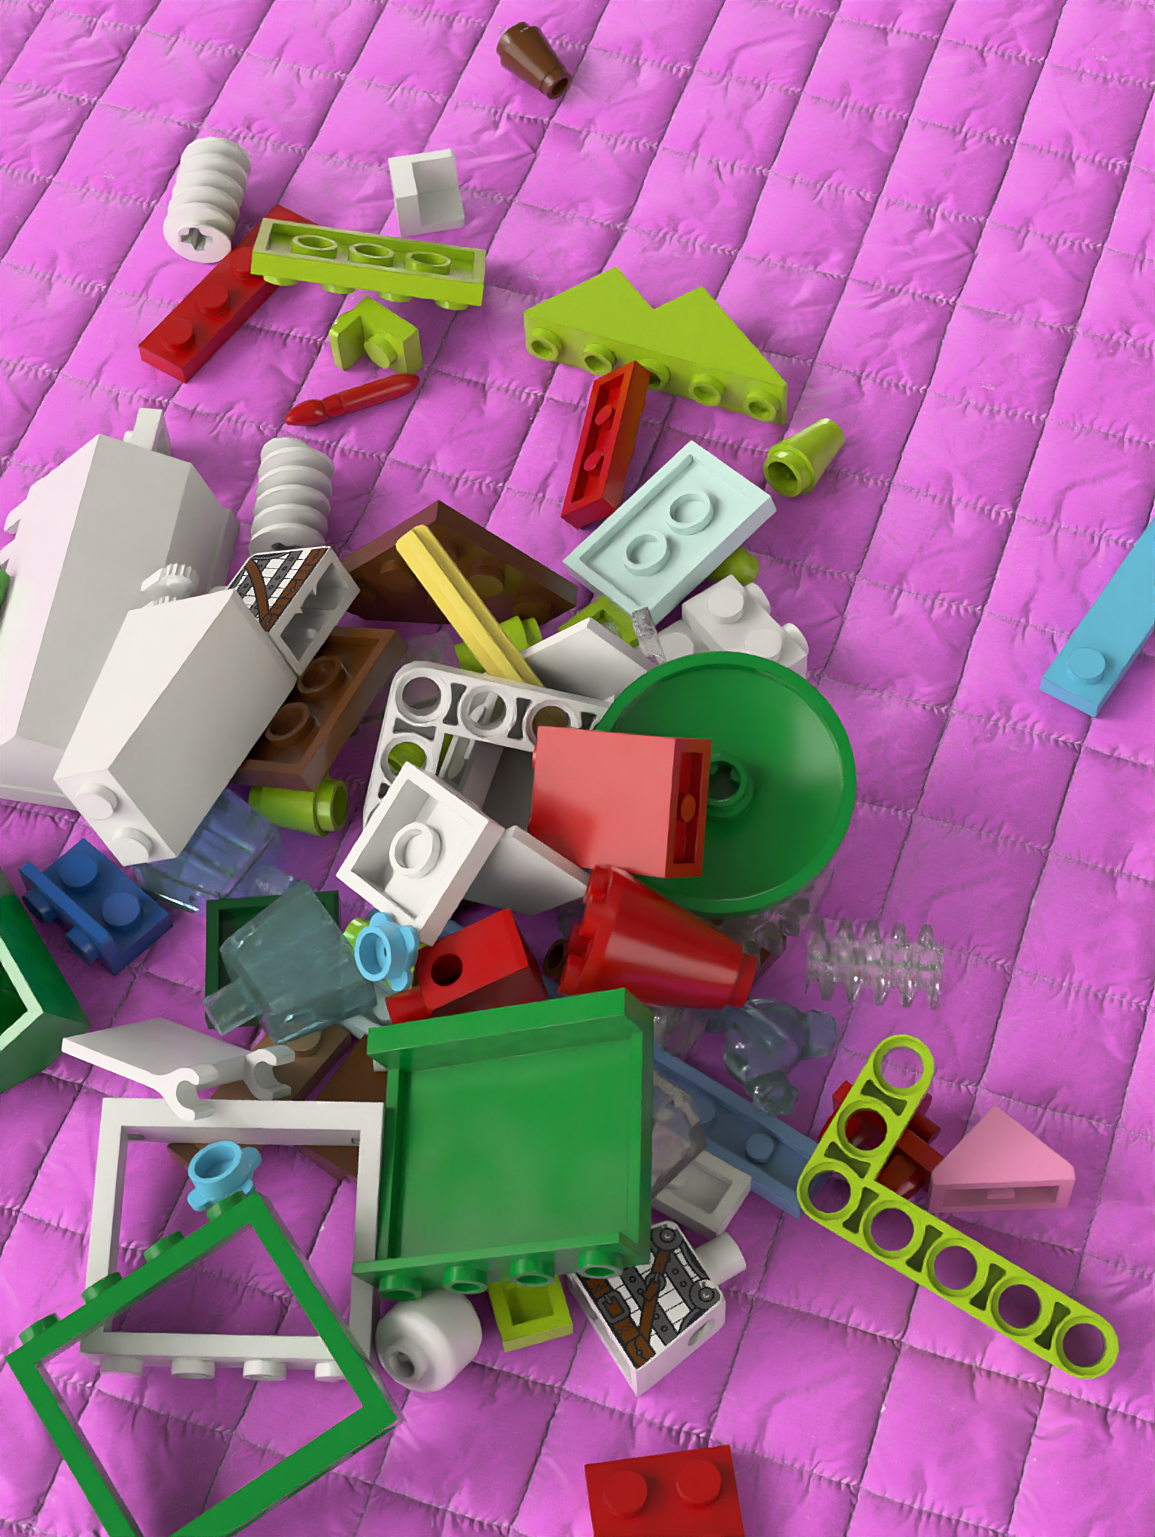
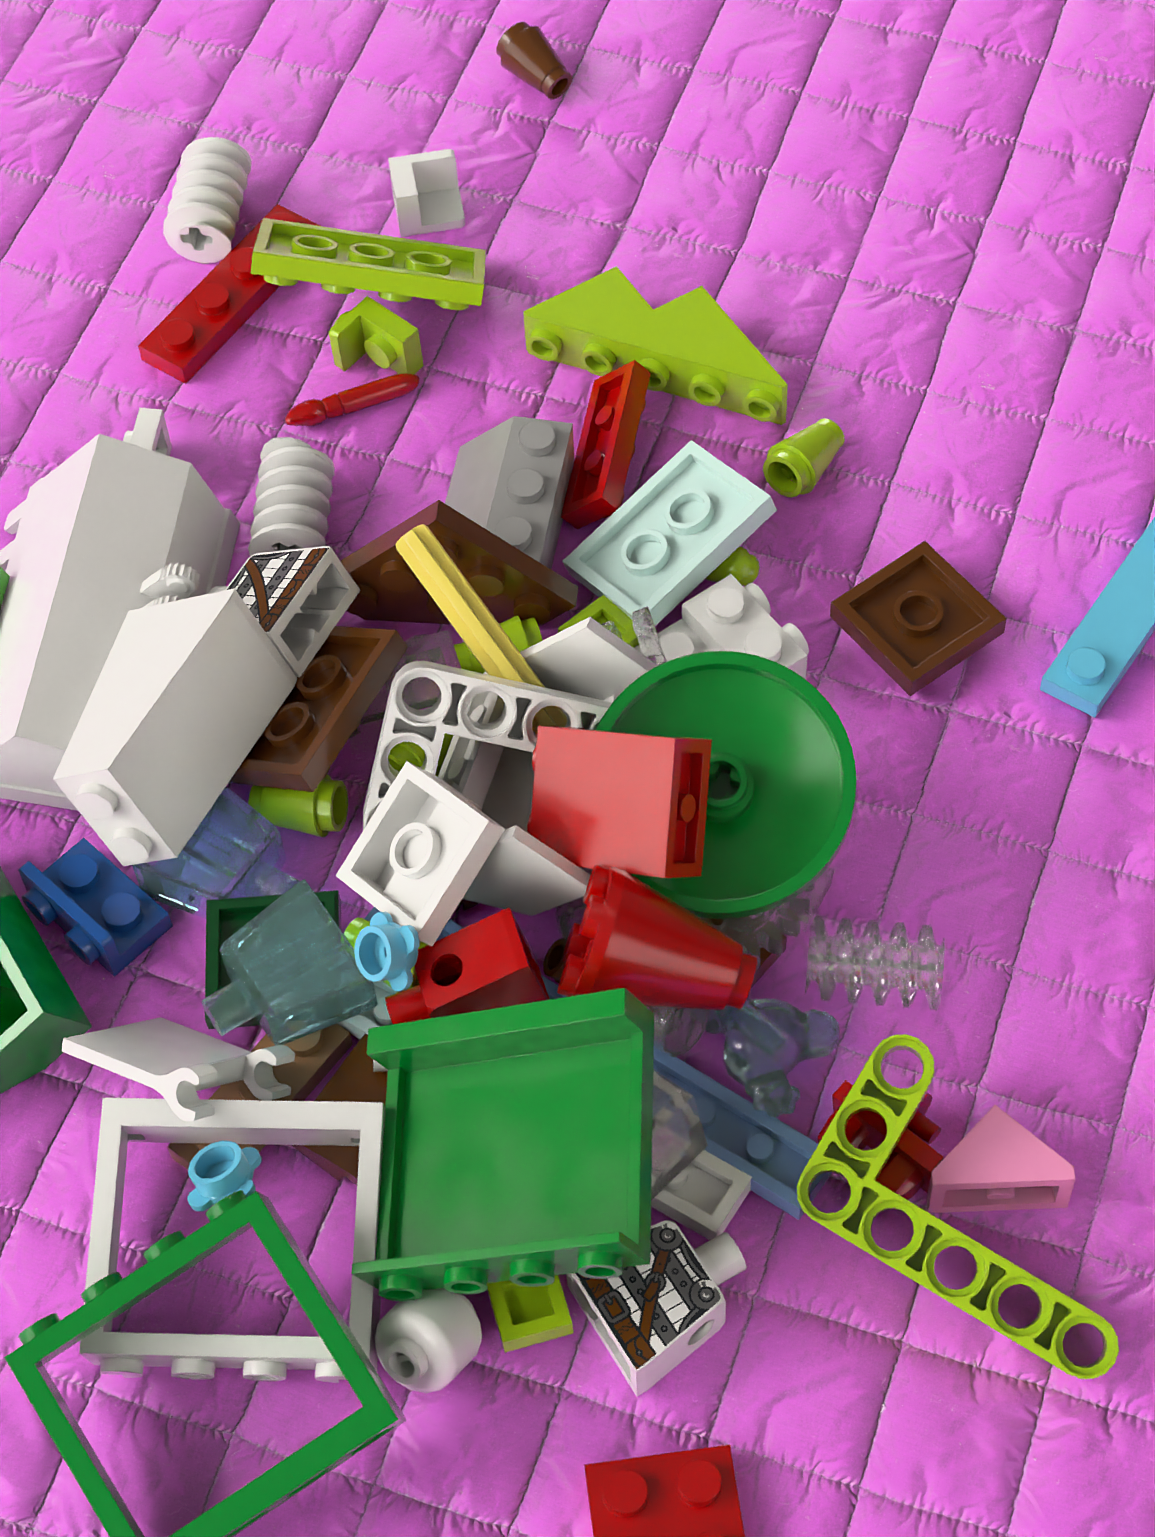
(516, 482): none -> light grey slope
(917, 618): none -> reddish brown plate

